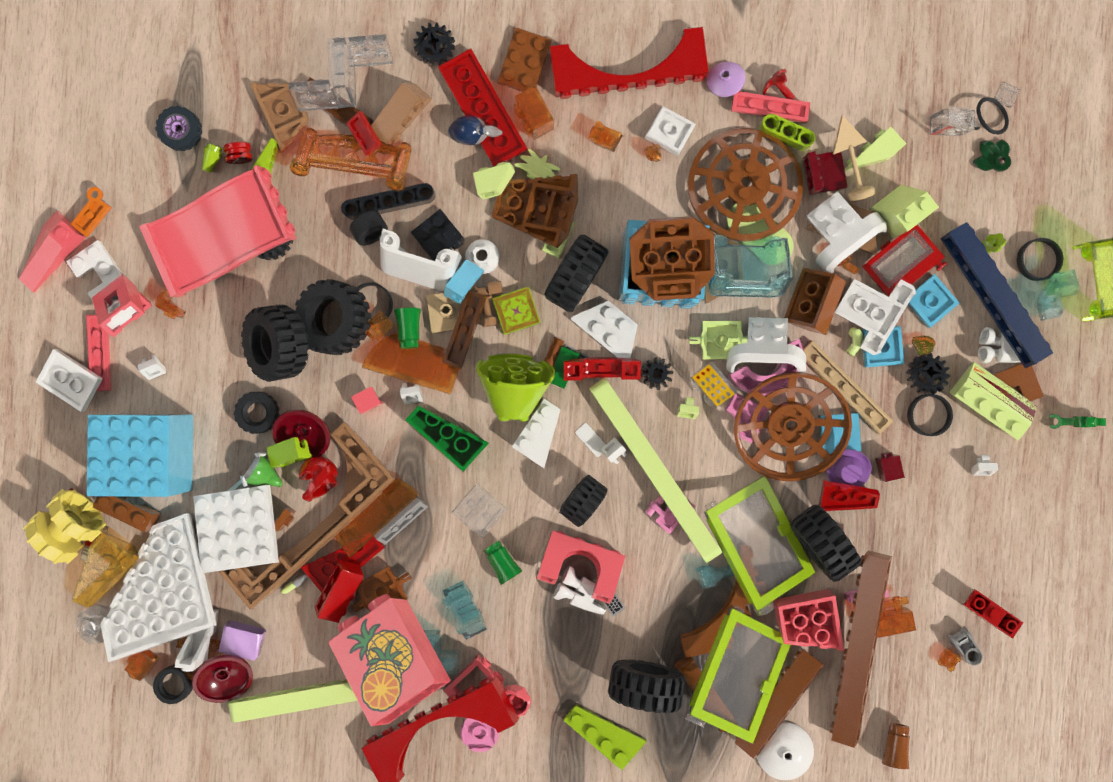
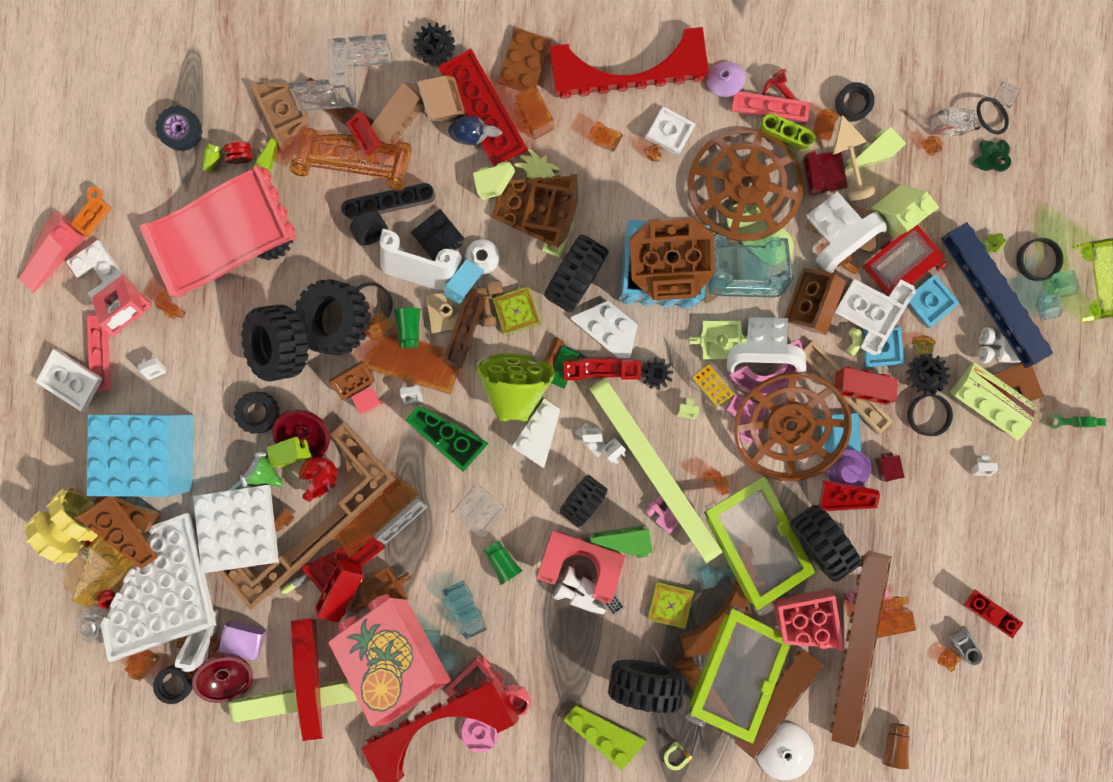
(105, 598): none -> red bush
(116, 528): none -> dark orange wing
(307, 677): none -> red slope
(352, 380): none -> dark orange bracket
(441, 99): none -> medium nougat slope
(592, 436): none -> white tile
(627, 540): none -> bright green slope
(670, 605): none -> tile
(674, 746): none -> yellowish green piece
(720, 482): none -> clear orange bracket
(824, 124): none -> clear orange bracket
(865, 91): none -> black tyre
(866, 385): none -> brick
(932, 145): none -> clear orange plate

